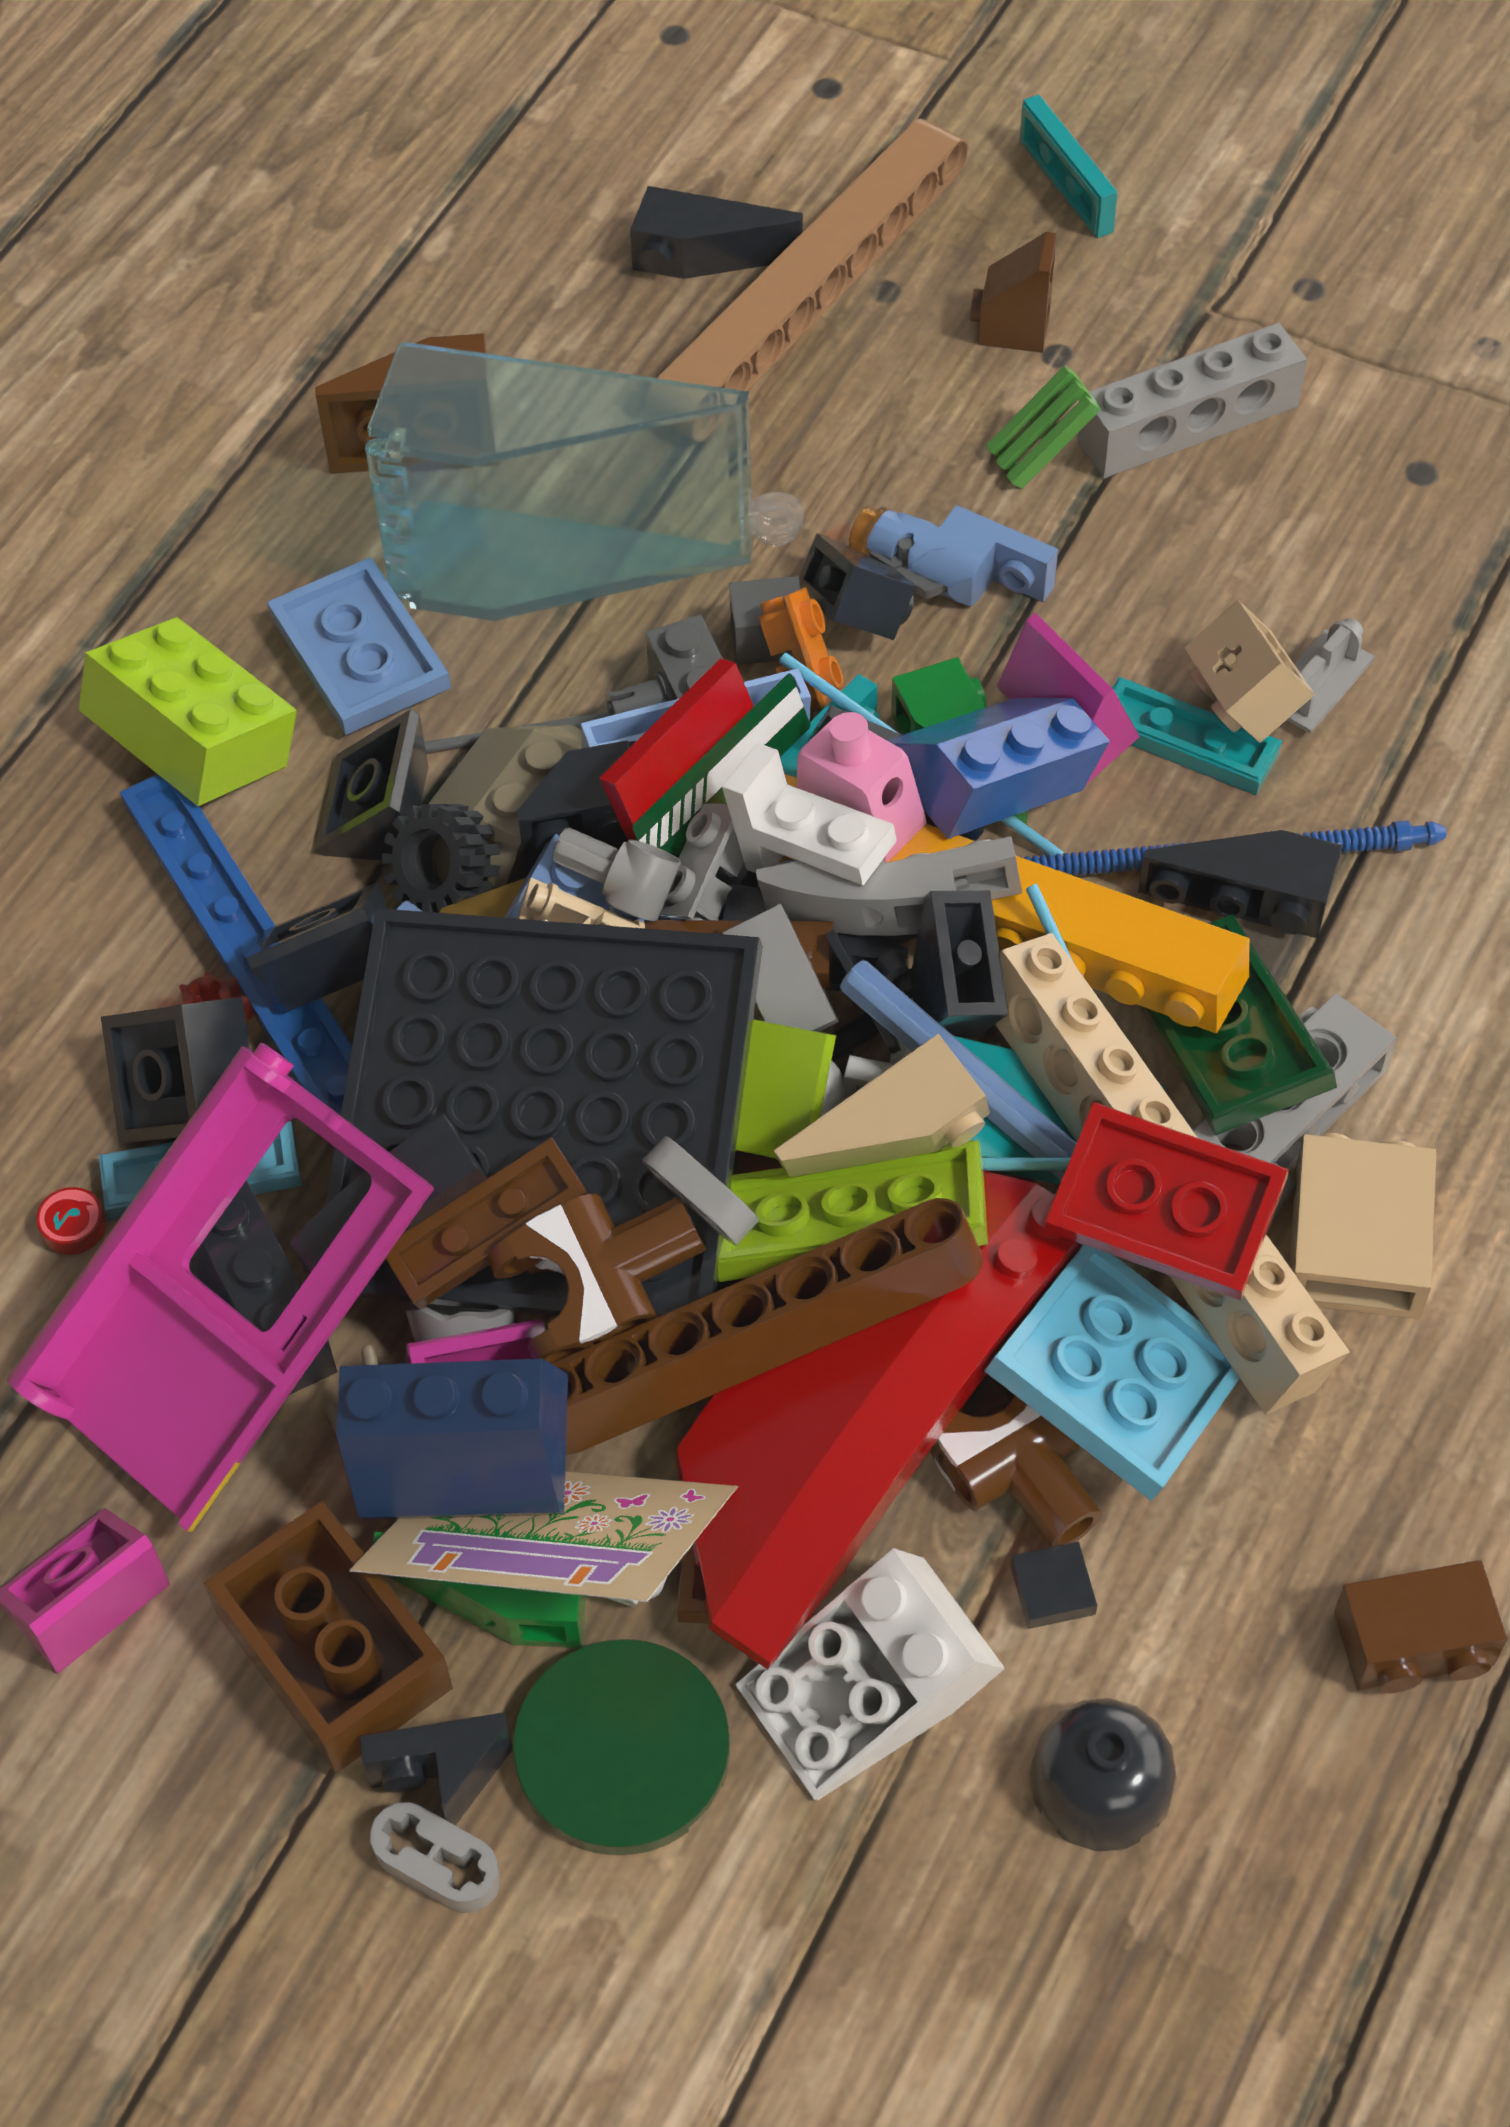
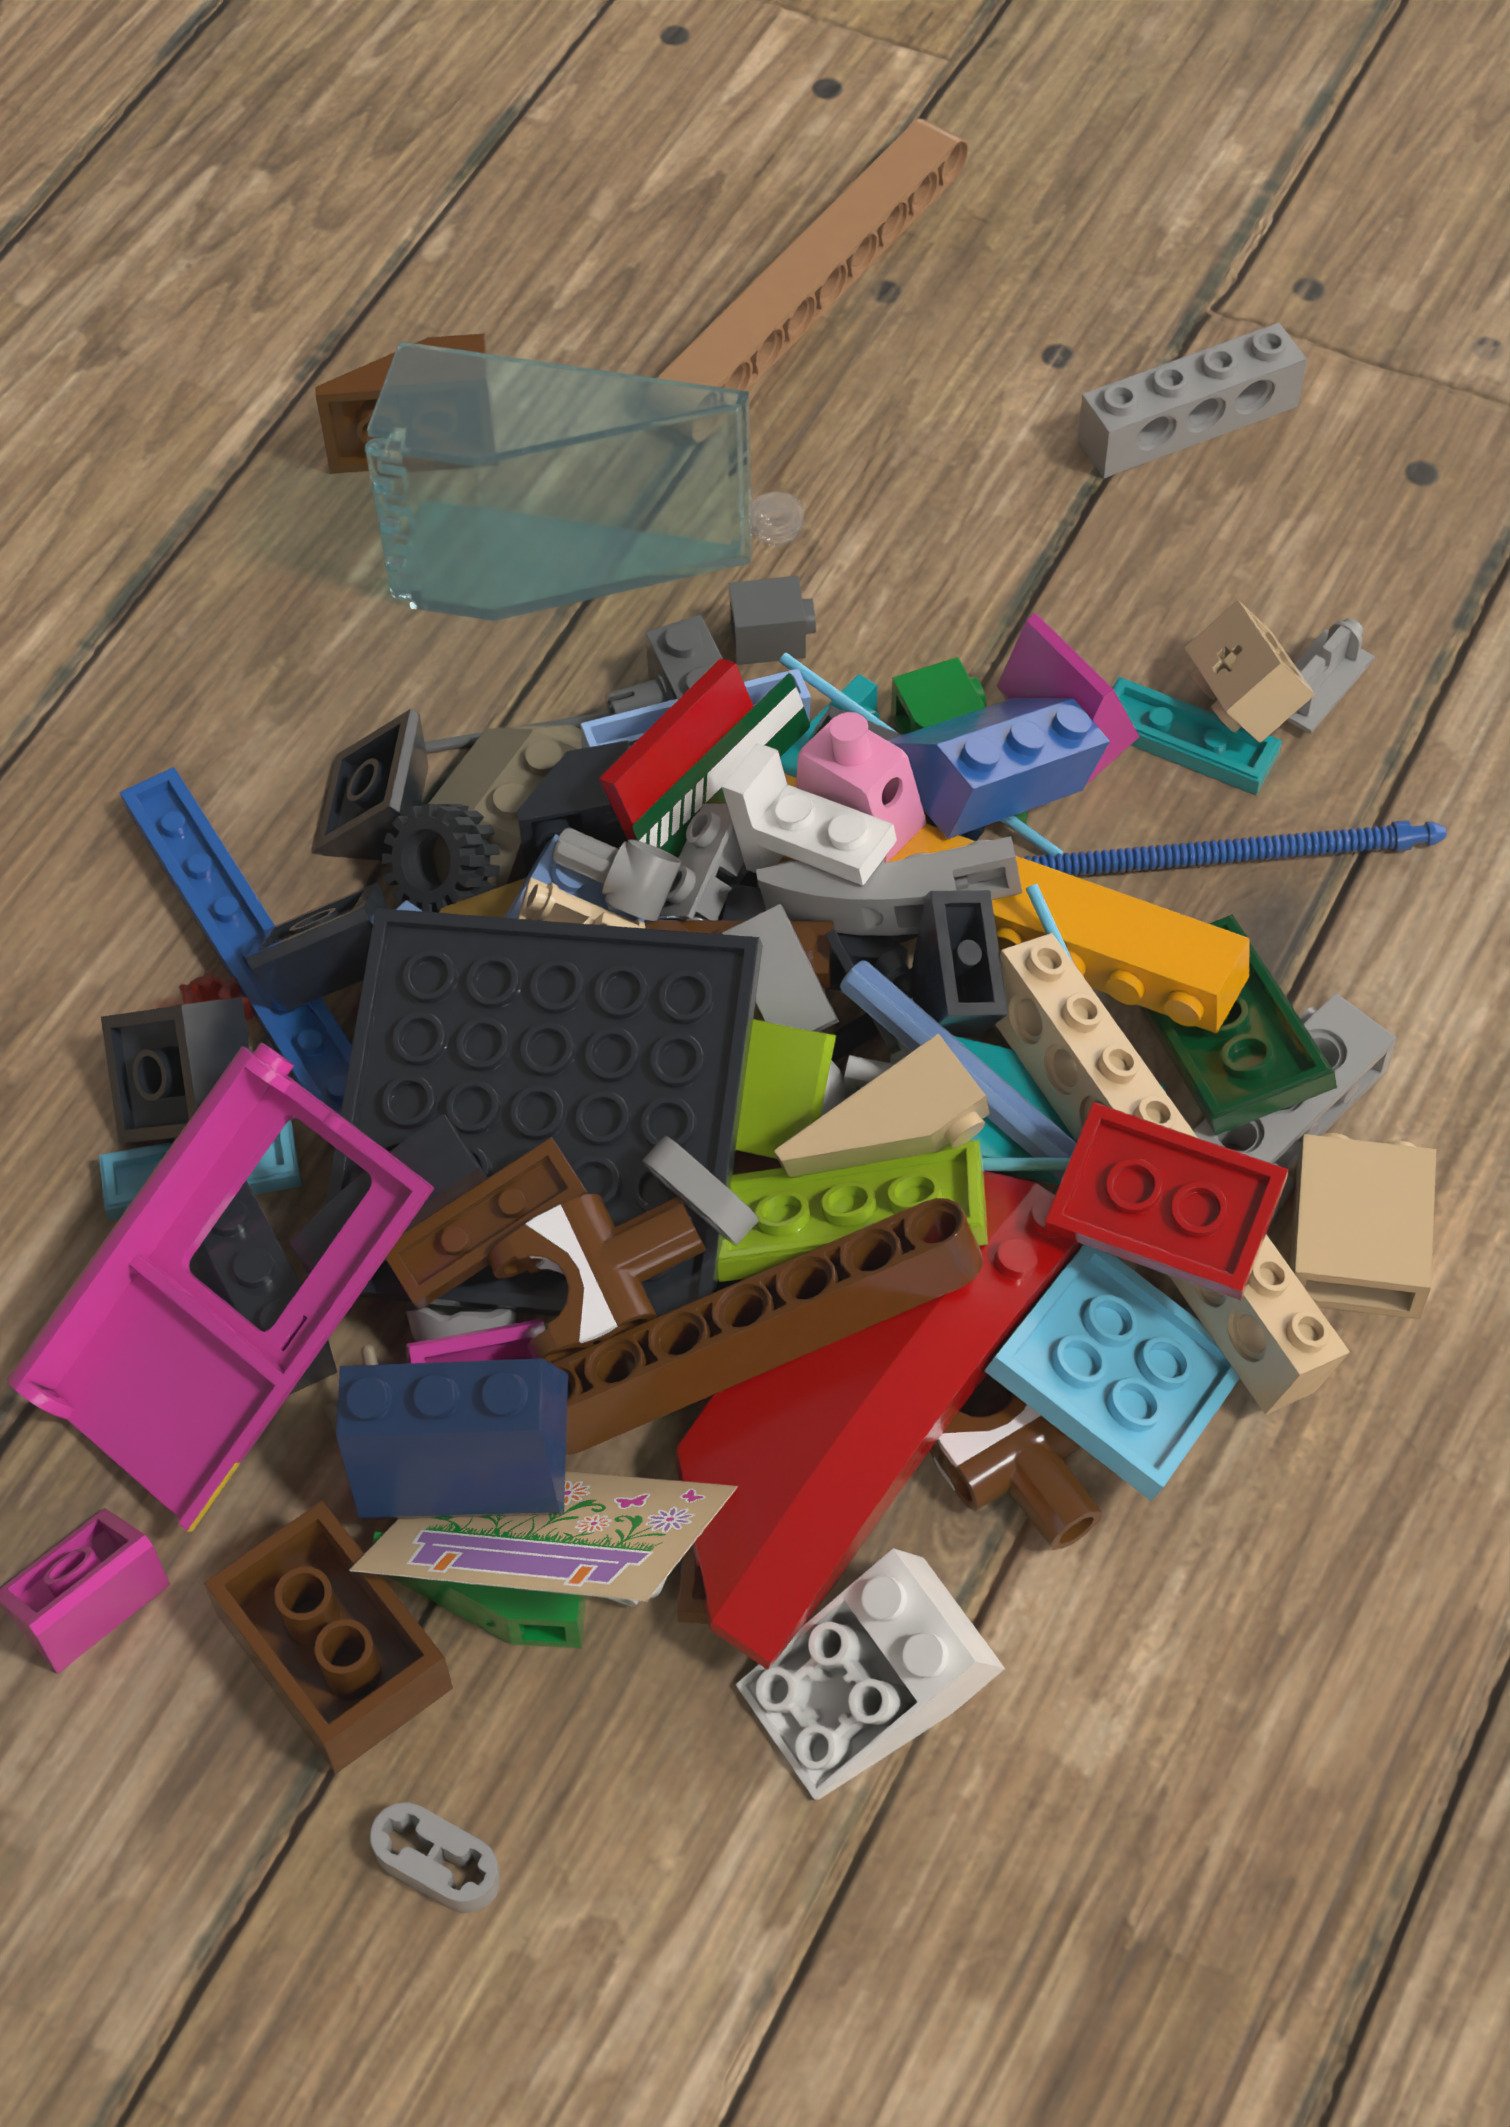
(71, 1220): red tile -> none
(187, 710): lime brick -> none
(358, 645): medium blue plate -> none
(457, 1751): black slope -> none
(622, 1746): dark green tile -> none
(707, 235): black slope -> none
(800, 629): orange hinge -> none
(856, 588): black slope -> none
(957, 556): medium blue plate -> none
(1017, 297): reddish brown slope -> none
(1039, 421): bright green tile -> none
(1053, 1585): black tile -> none
(1068, 166): teal tile -> none
(1103, 1774): black cylinder -> none
(1256, 877): black slope -> none
(1420, 1627): reddish brown brick -> none

